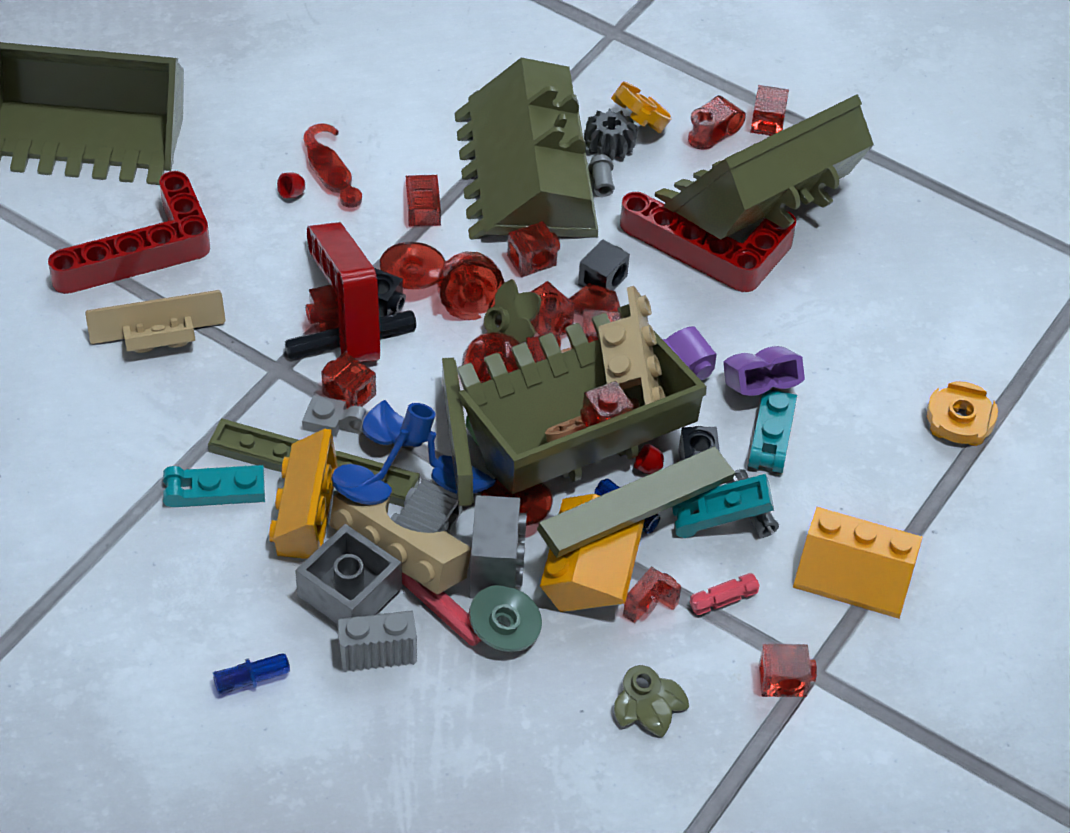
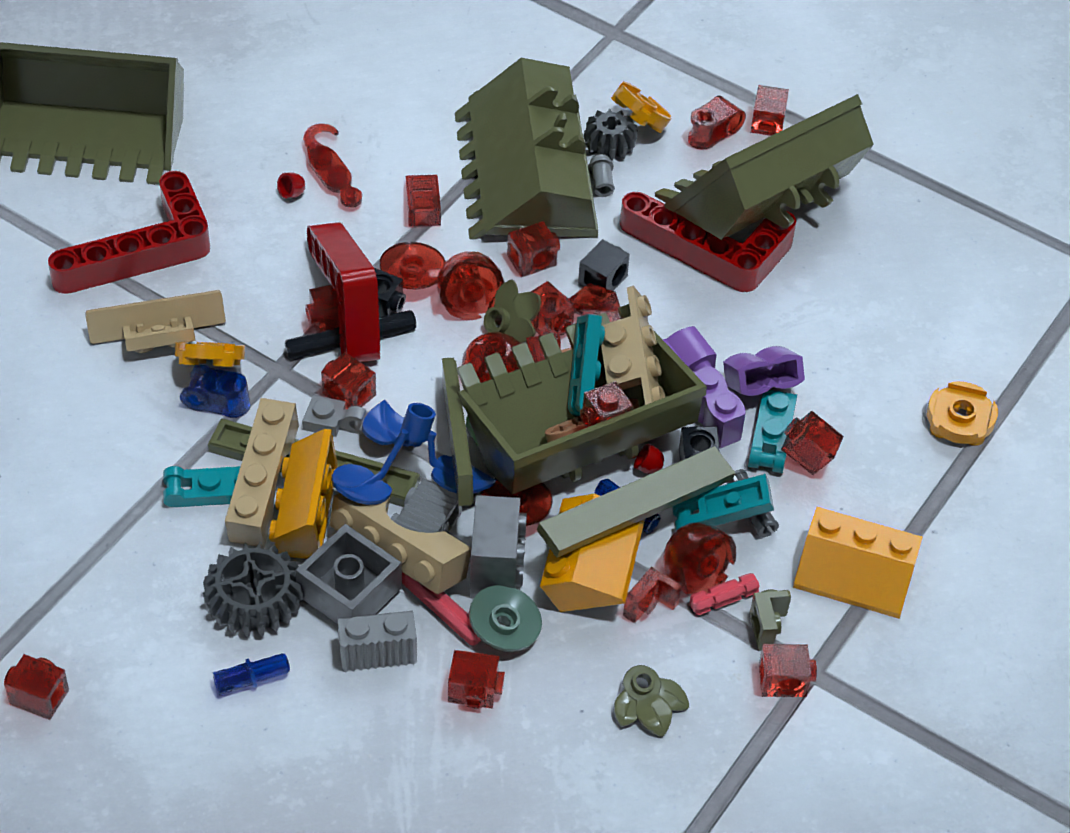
(36, 686): none -> clear red brick
(218, 392): none -> clear blue piece
(221, 353): none -> light orange plate
(232, 598): none -> dark grey gear
(255, 488): none -> tan arch
(475, 679): none -> clear red brick
(585, 362): none -> teal plate
(698, 556): none -> clear red cylinder
(720, 407): none -> medium lavender brick
(766, 613): none -> olive bracket
(811, 442): none -> clear red brick

